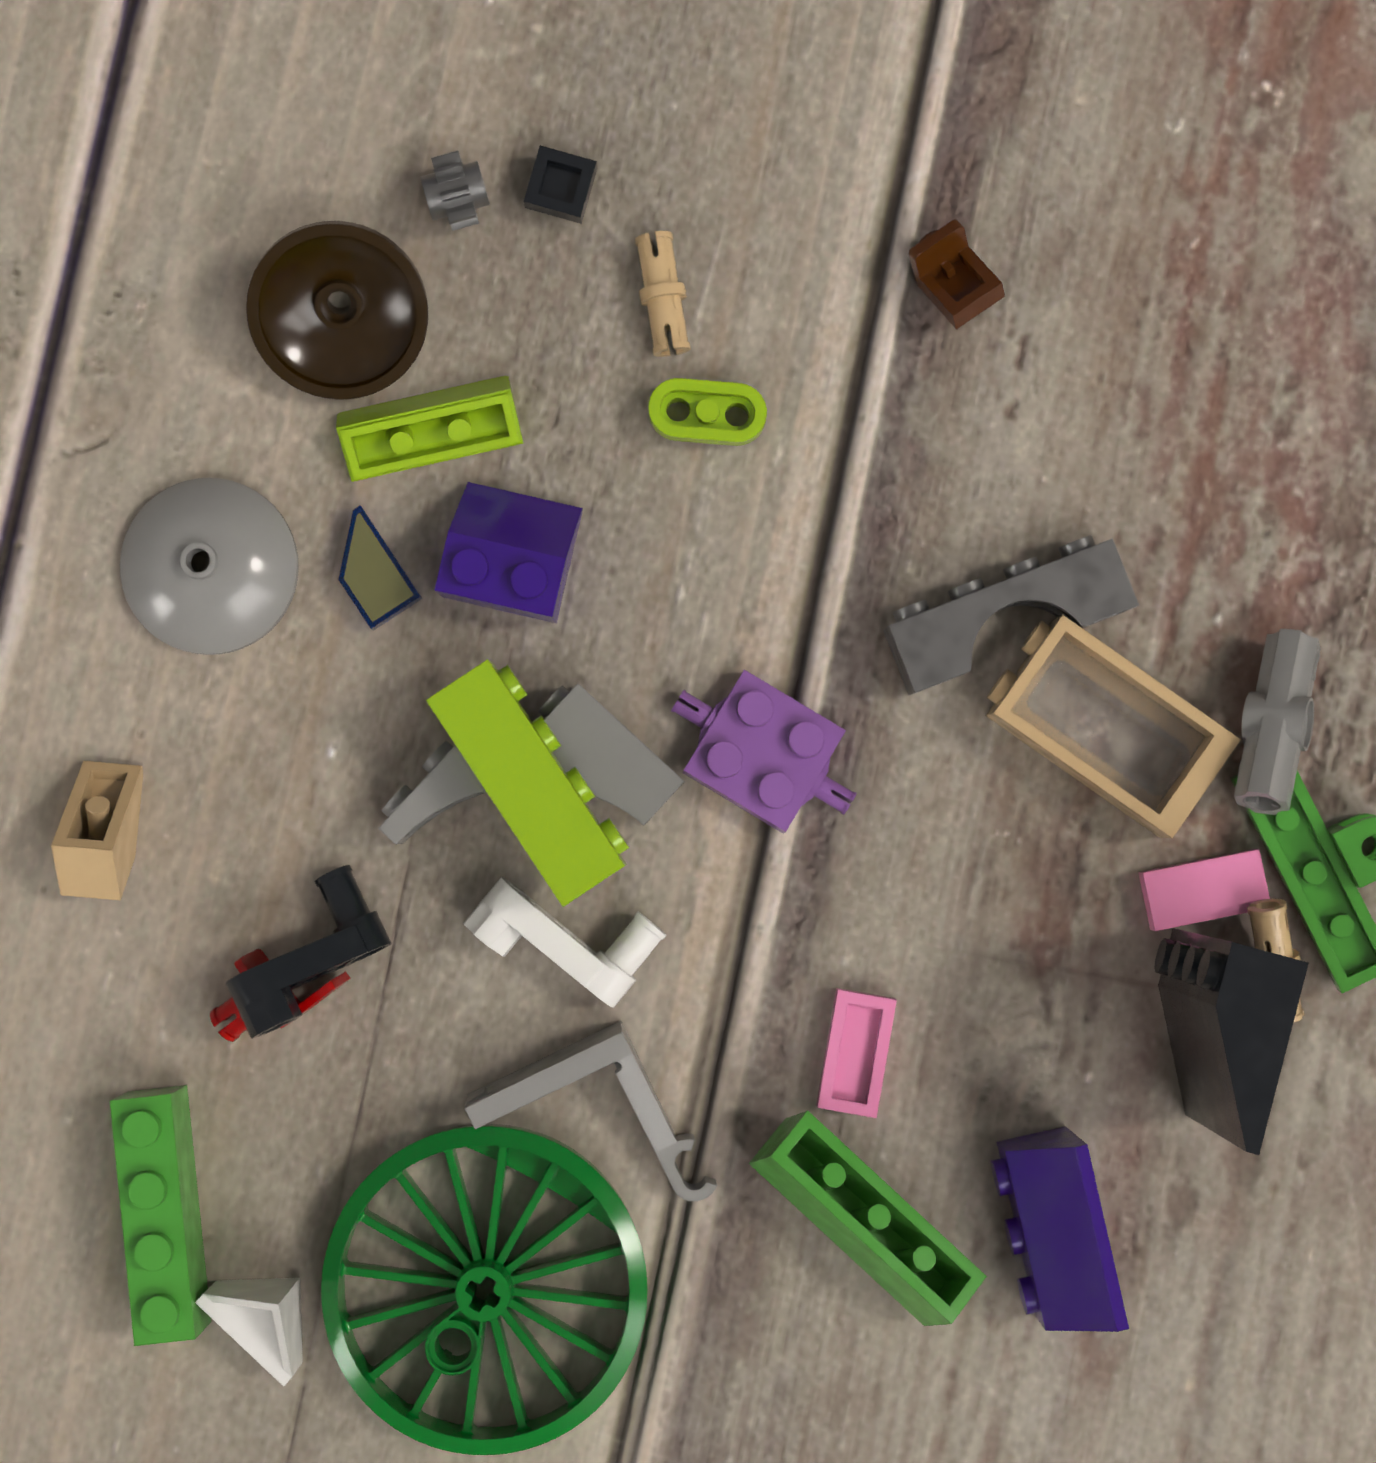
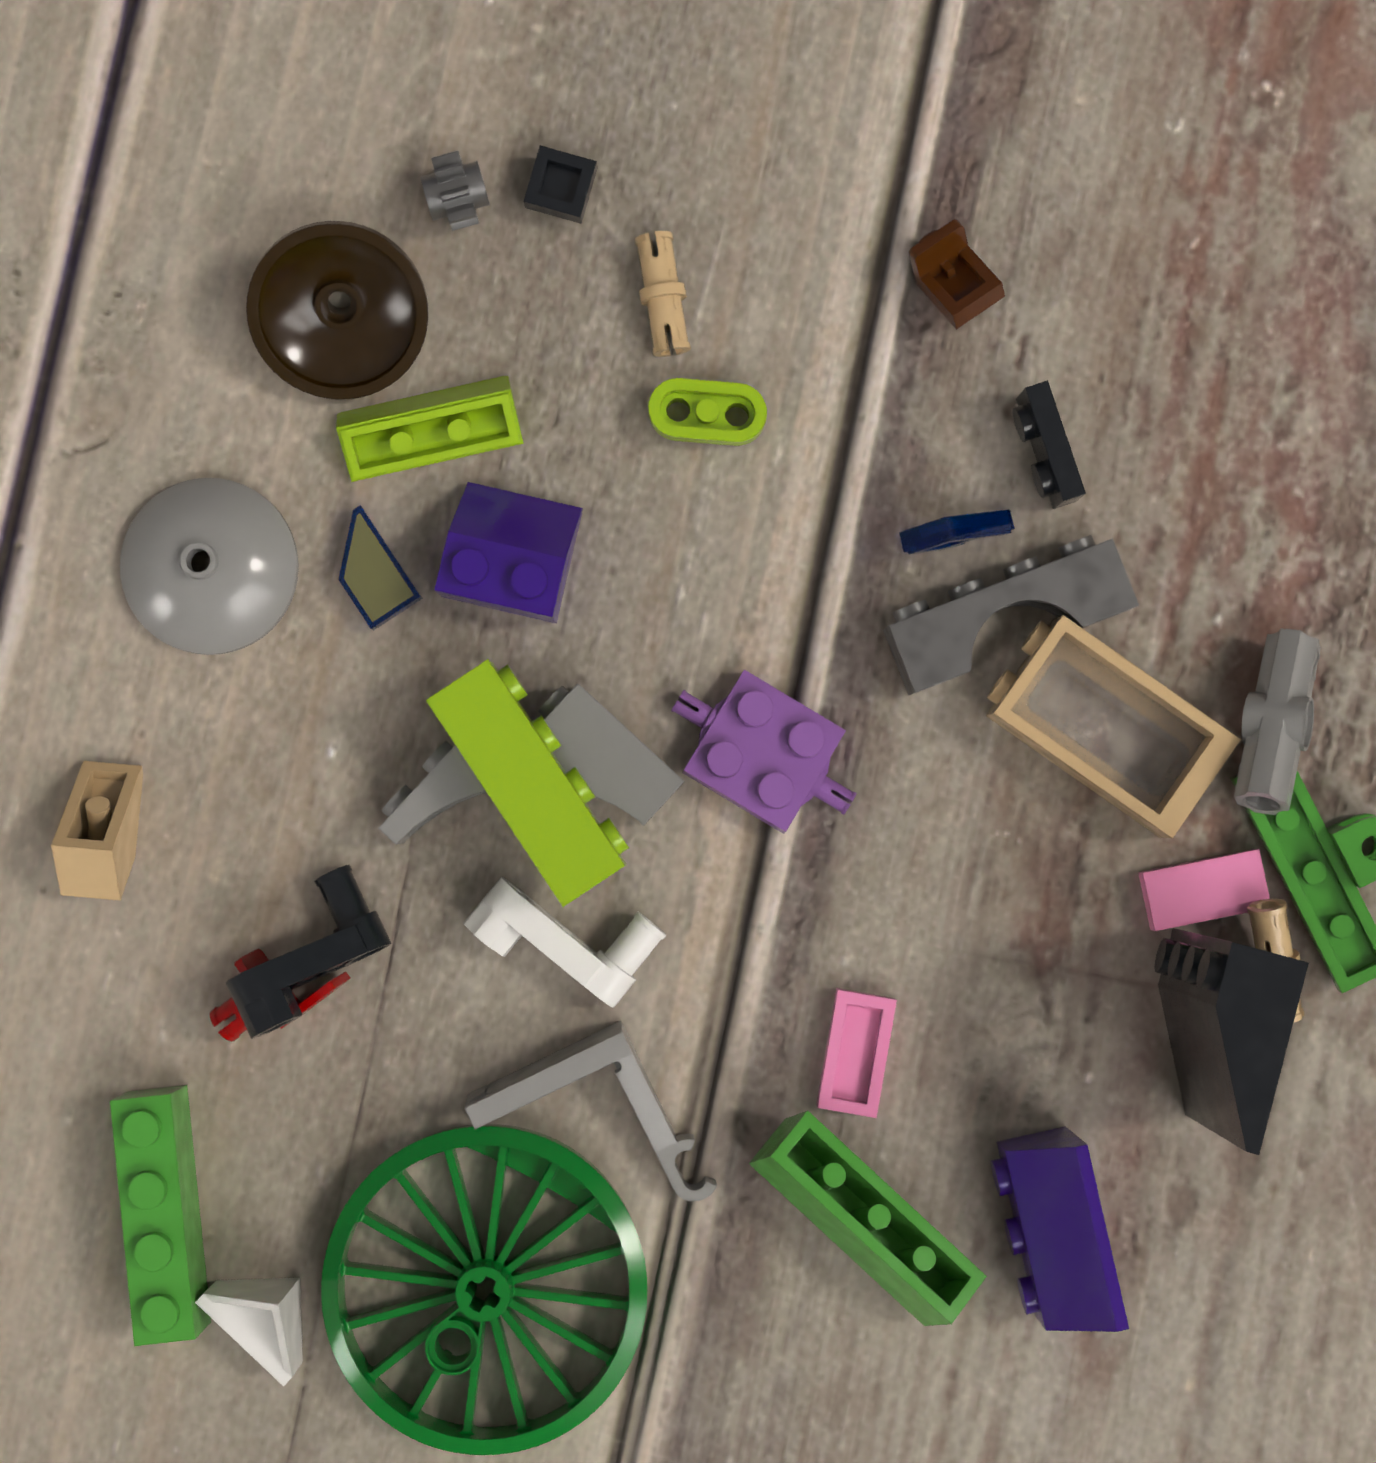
(955, 531): none -> clear blue tile
(1056, 468): none -> black plate

